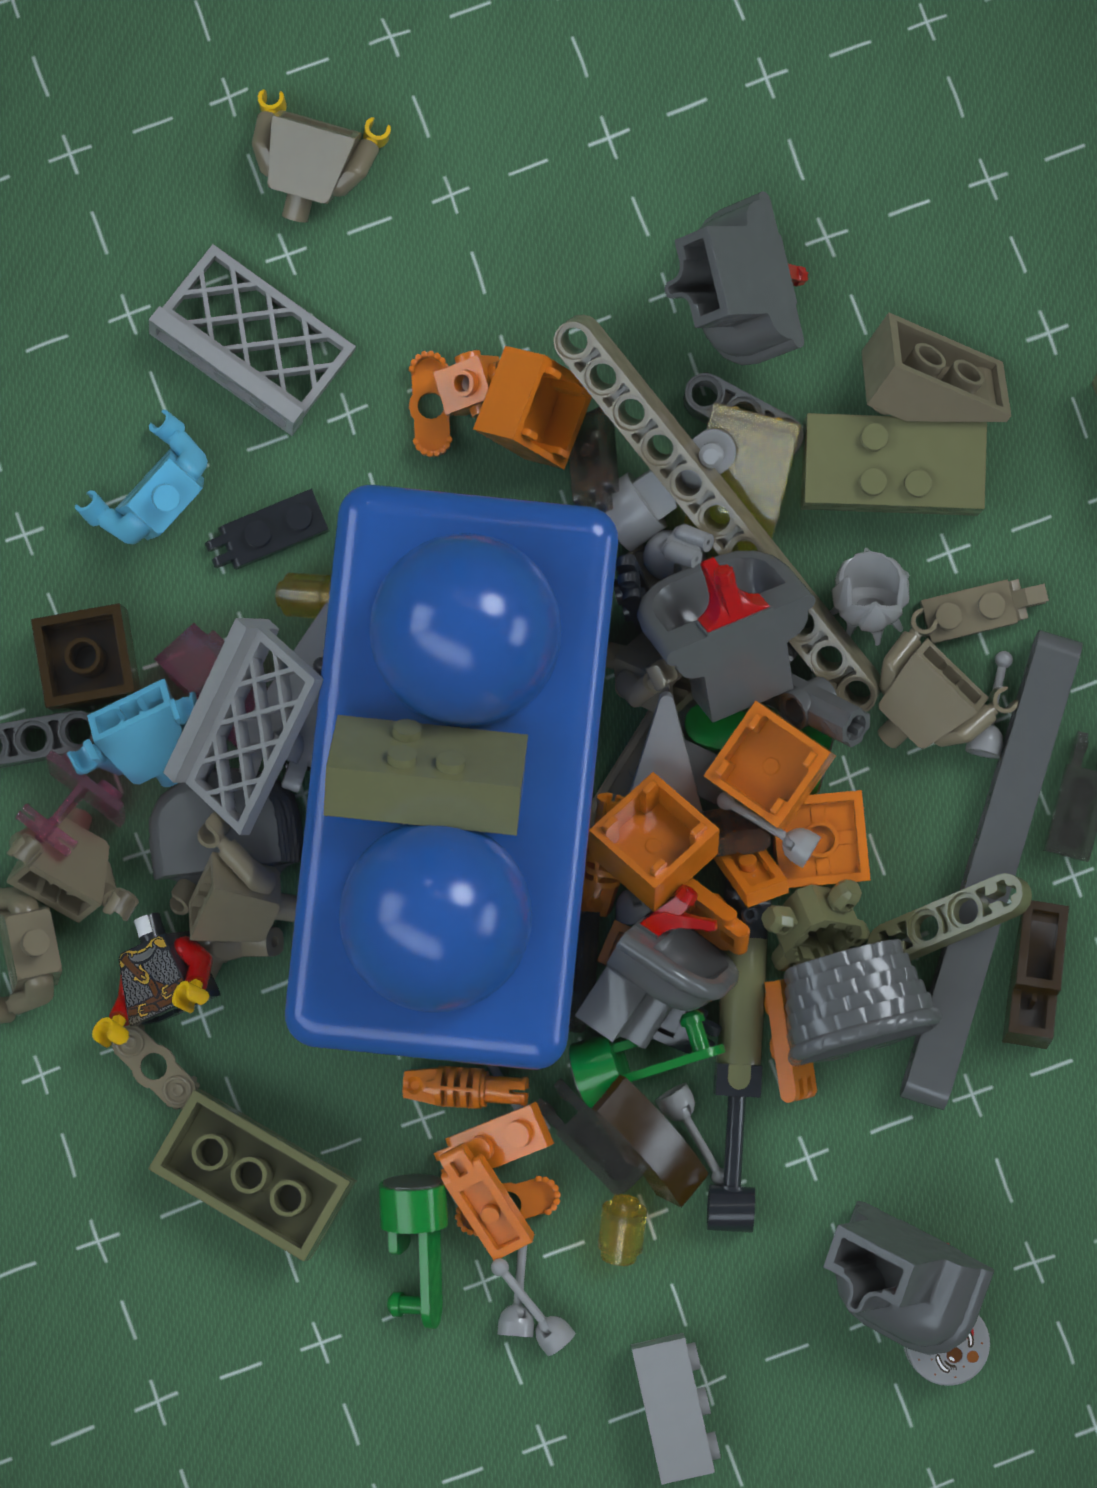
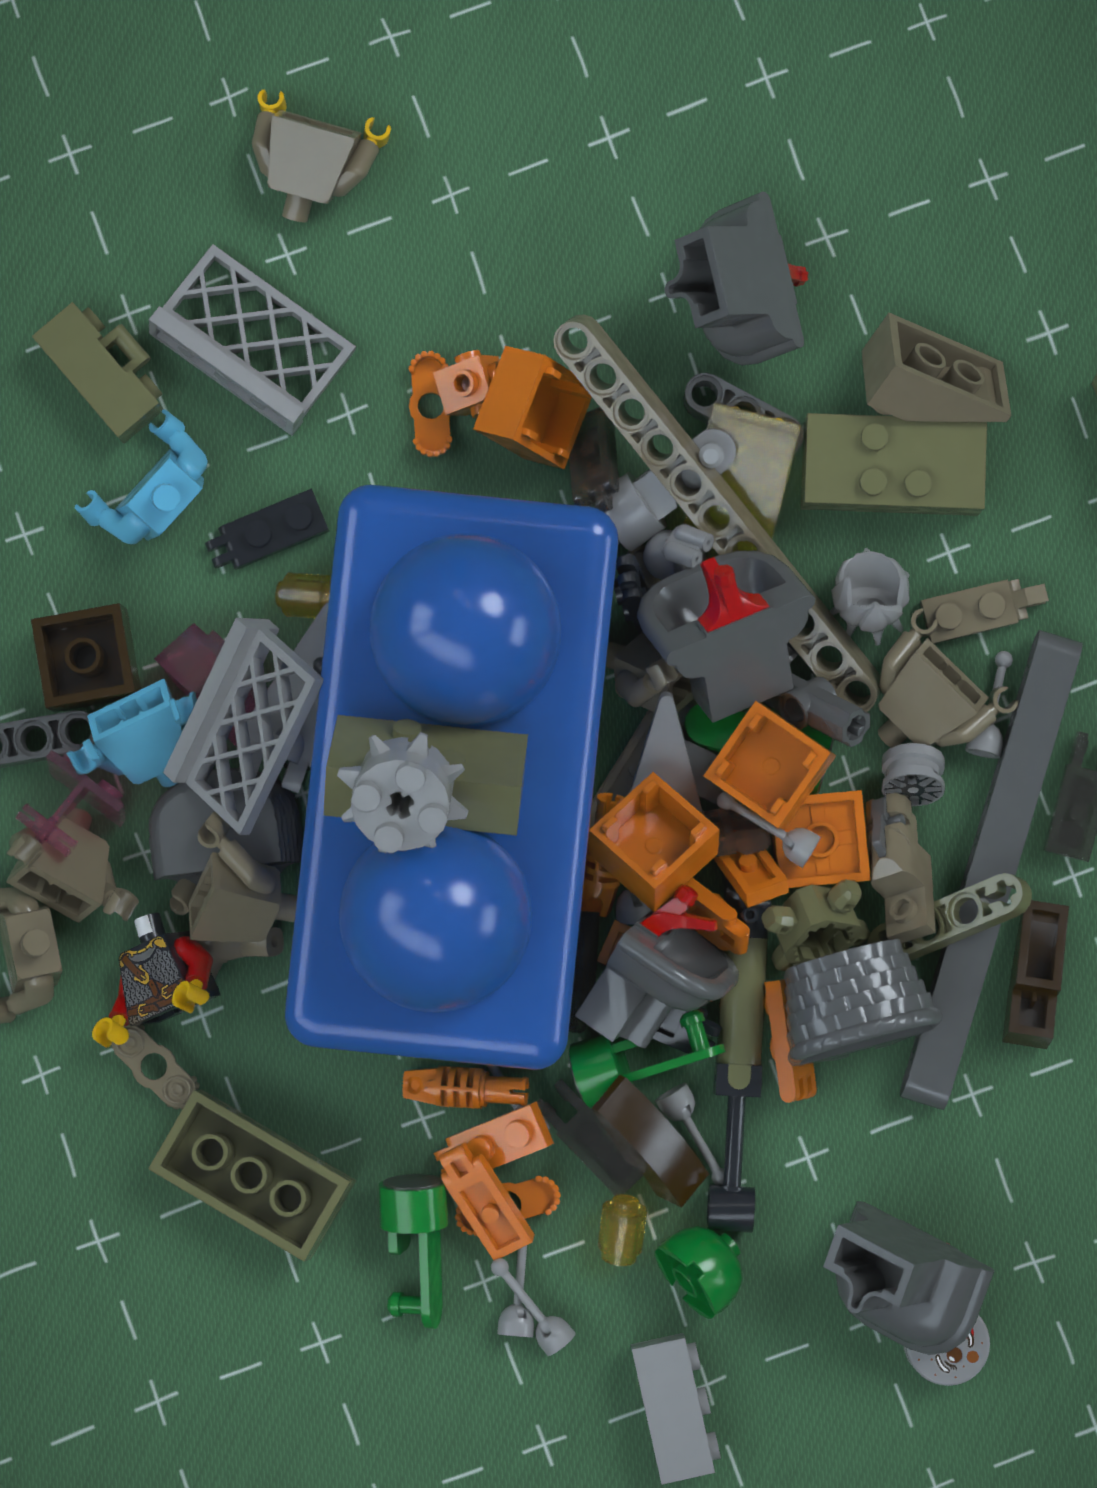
(83, 357): none -> olive piece
(425, 799): none -> light grey brick
(703, 1267): none -> green cylinder
(900, 868): none -> dark tan plate
(914, 772): none -> light grey wheel

